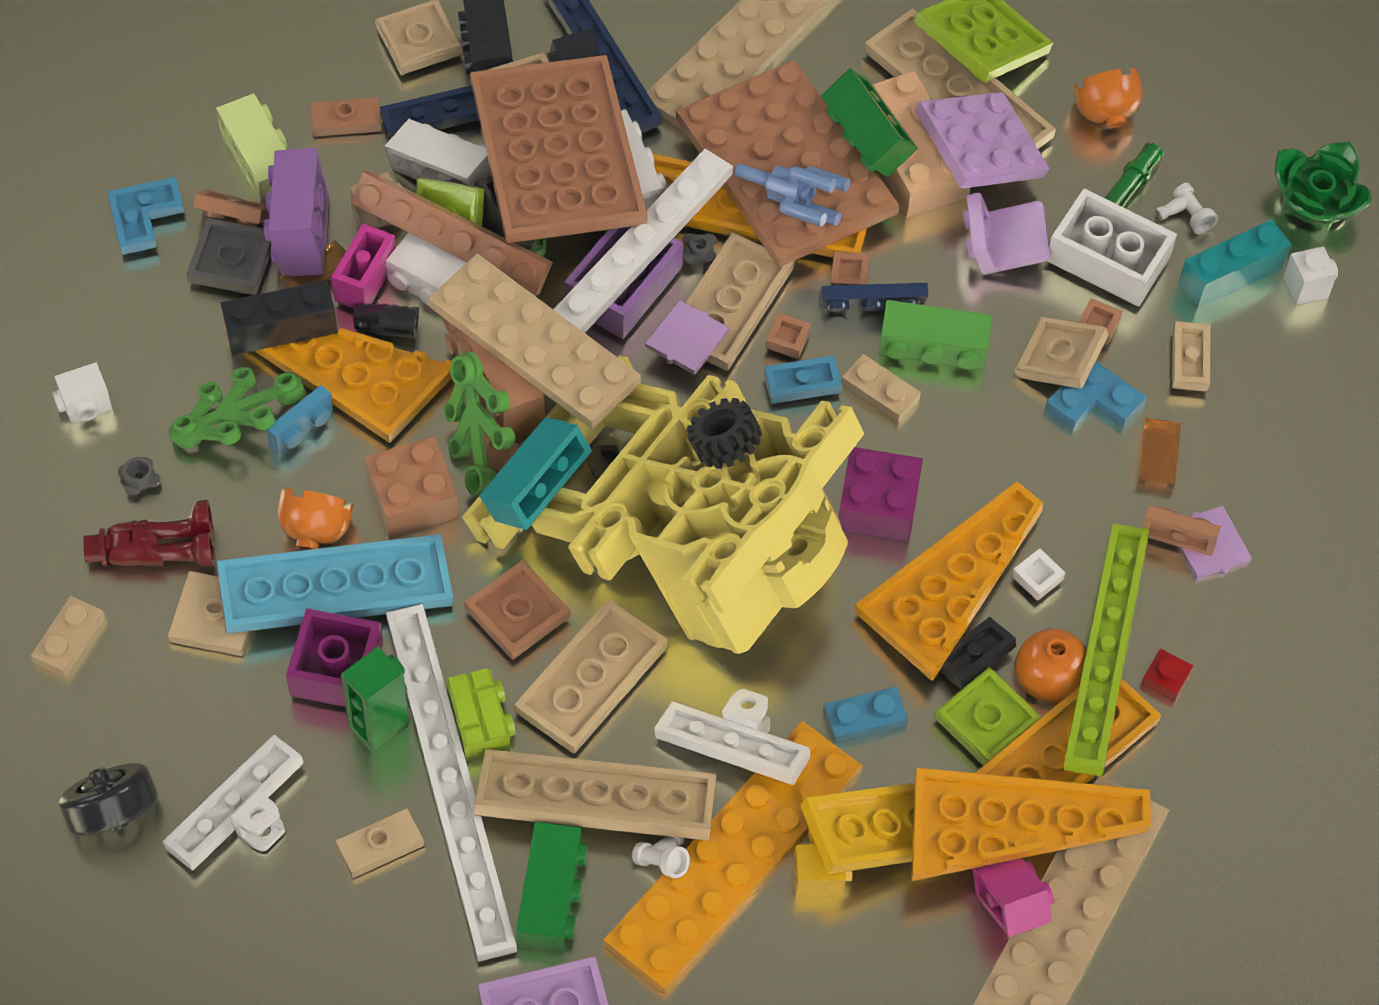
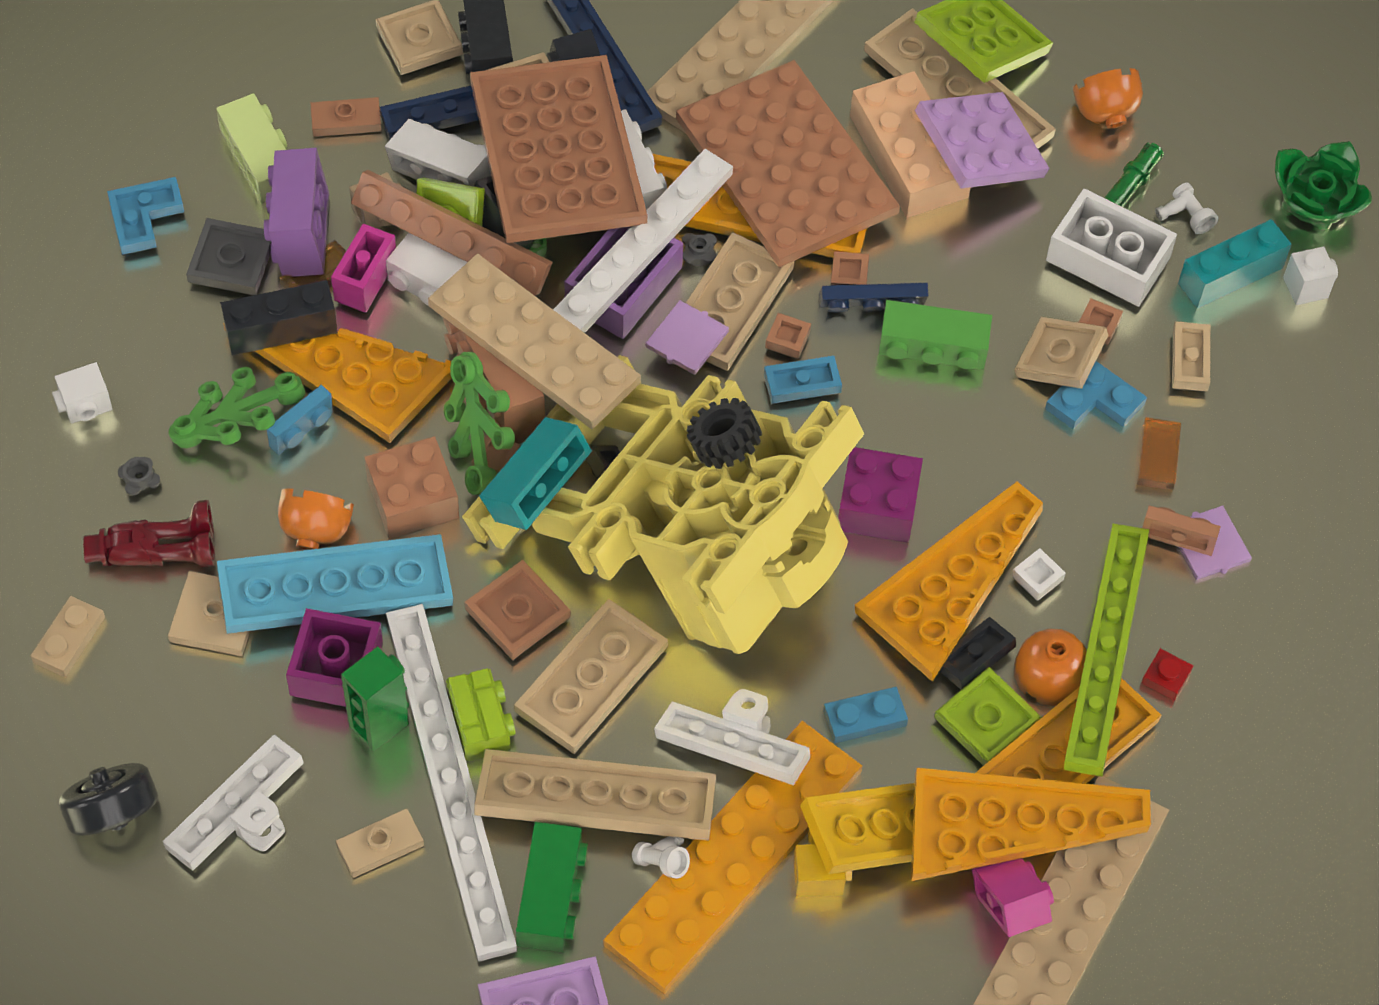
(220, 204): nougat plate -> none
(387, 319): black hinge -> none
(796, 190): medium blue plant -> none
(868, 123): green brick -> none
(880, 388): tan plate -> none
(1006, 236): lavender bracket -> none

